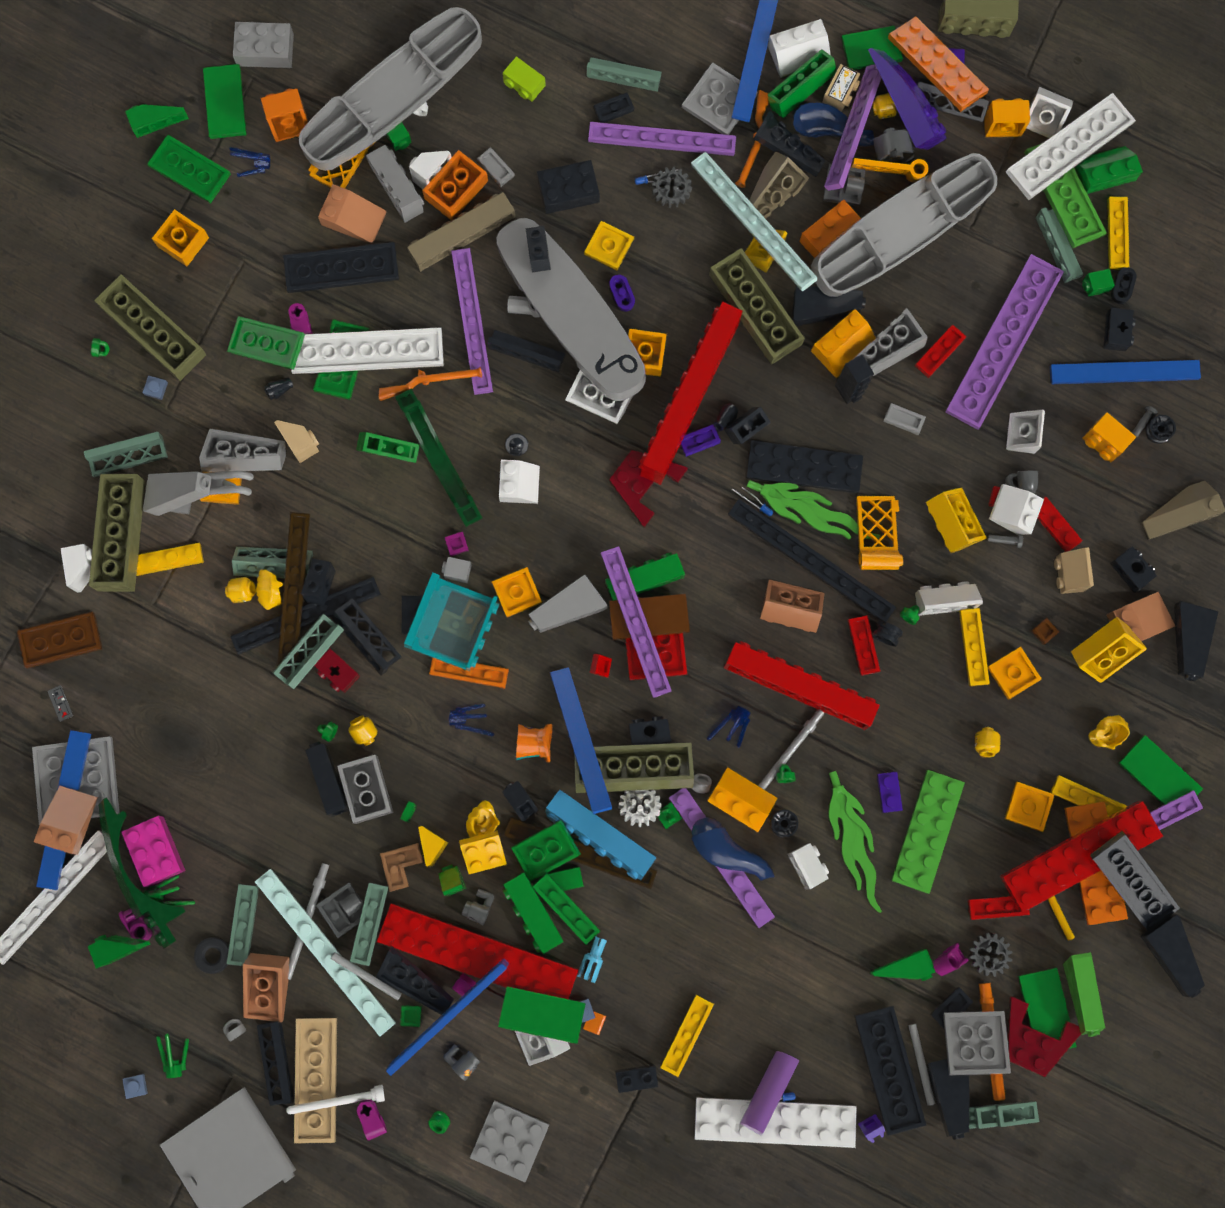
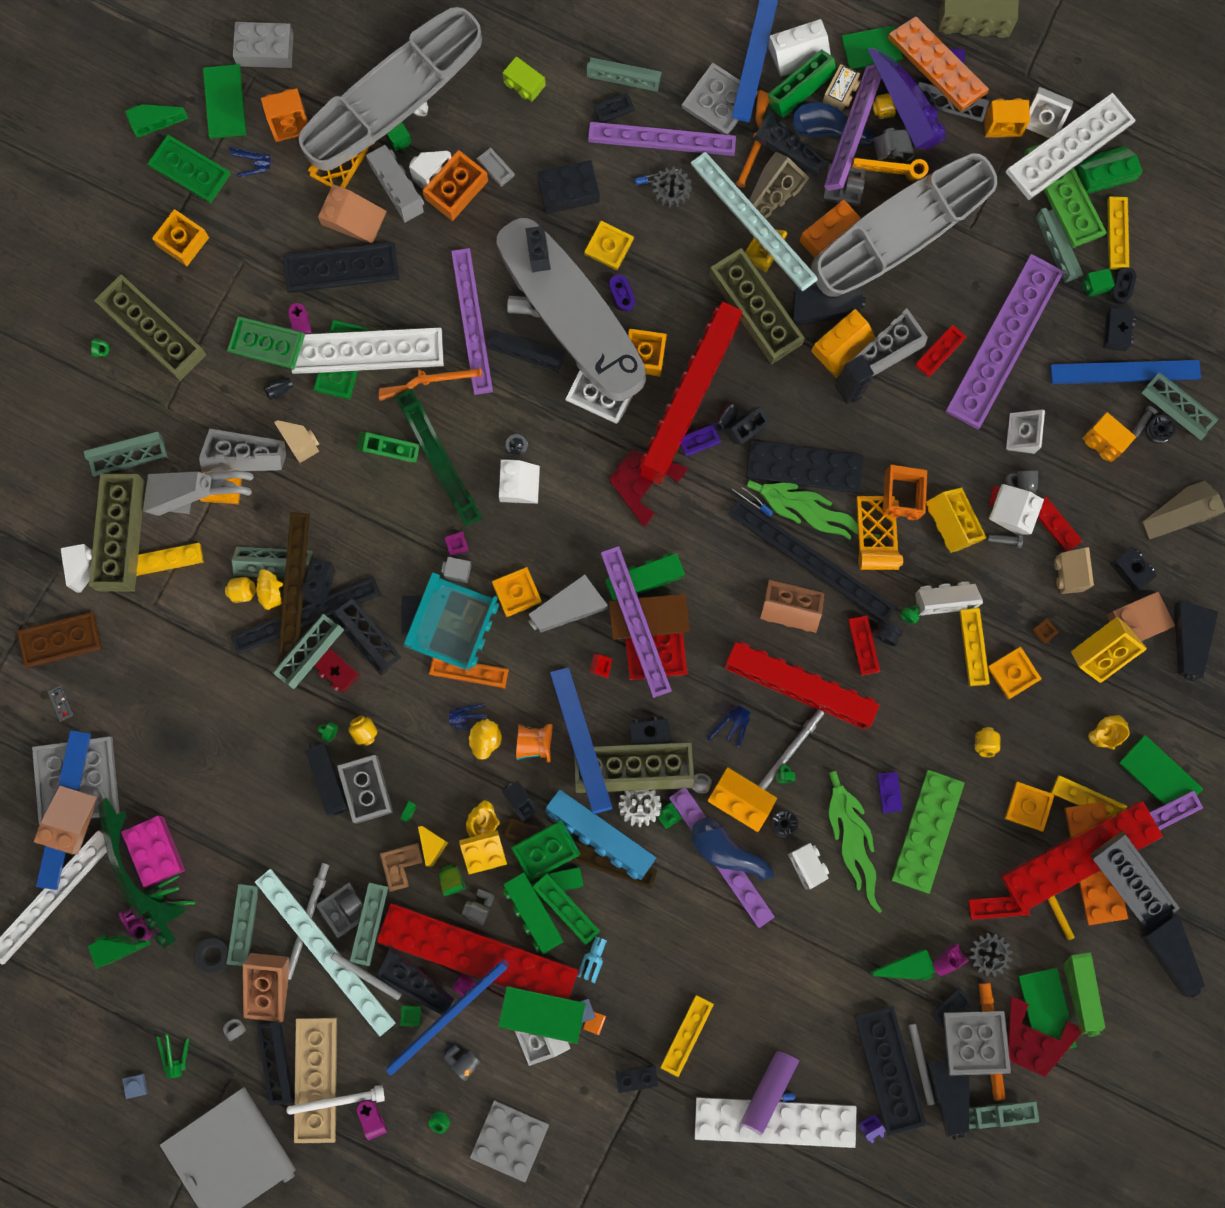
(155, 387): sand blue plate -> none
(461, 231): dark tan brick -> none
(484, 738): none -> yellow hair
(904, 419): light grey tile -> none
(908, 474): none -> orange window
(1176, 412): none -> sand green fence

